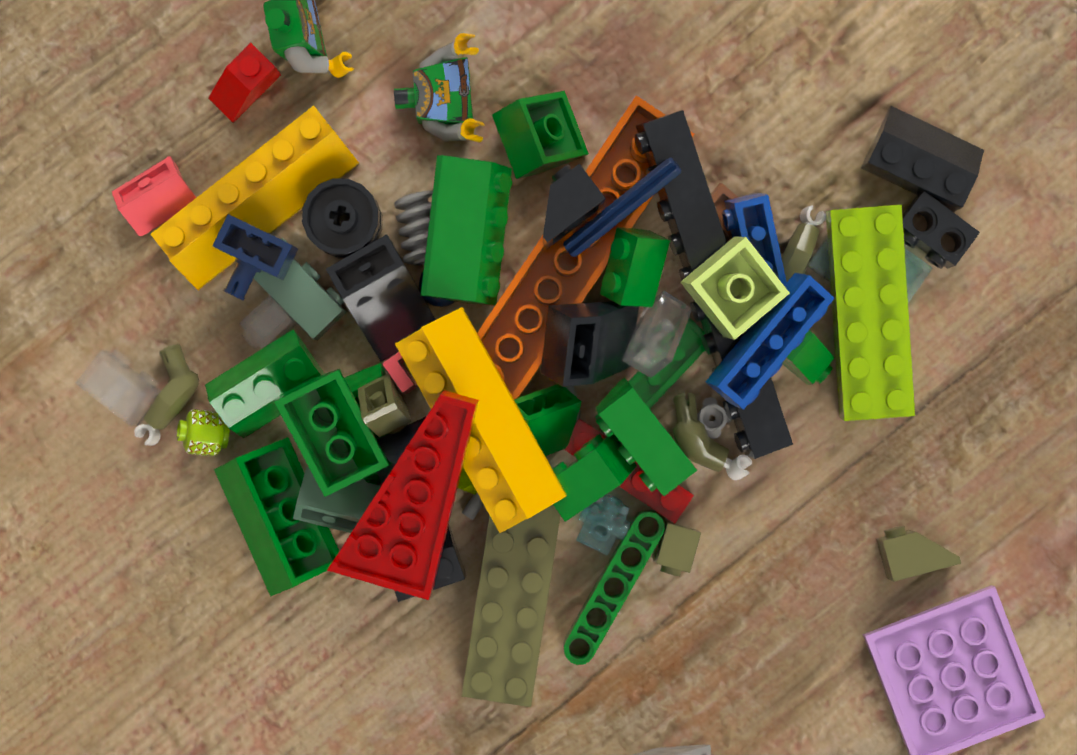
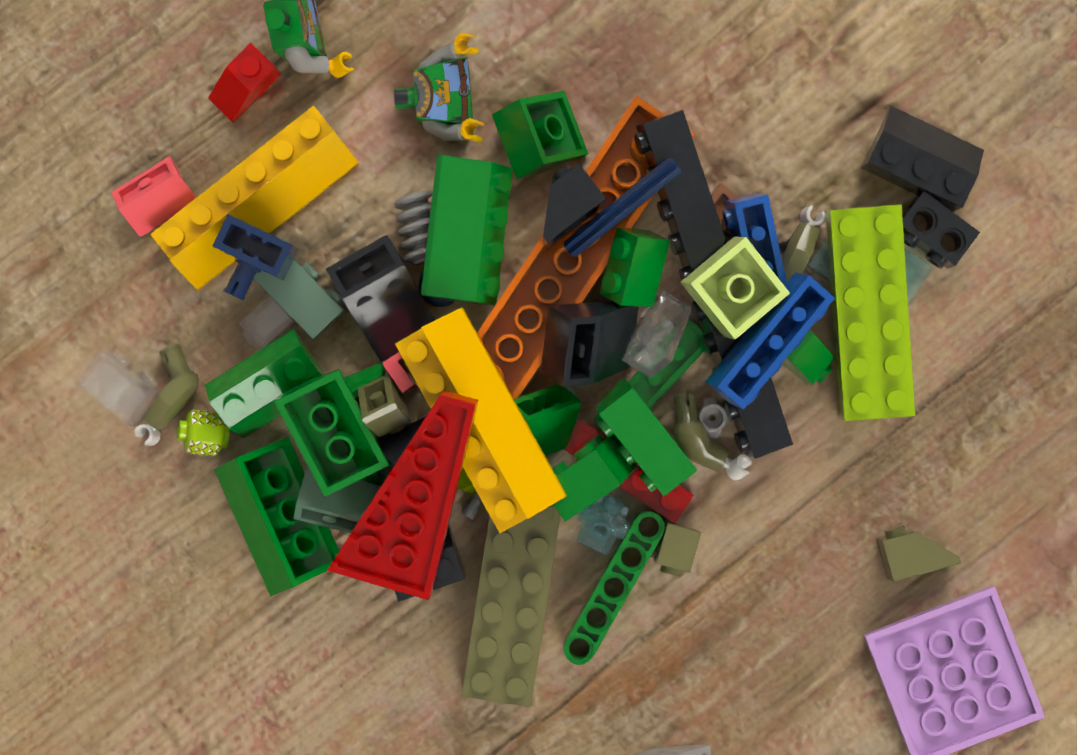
(328, 203): black wheel -> none

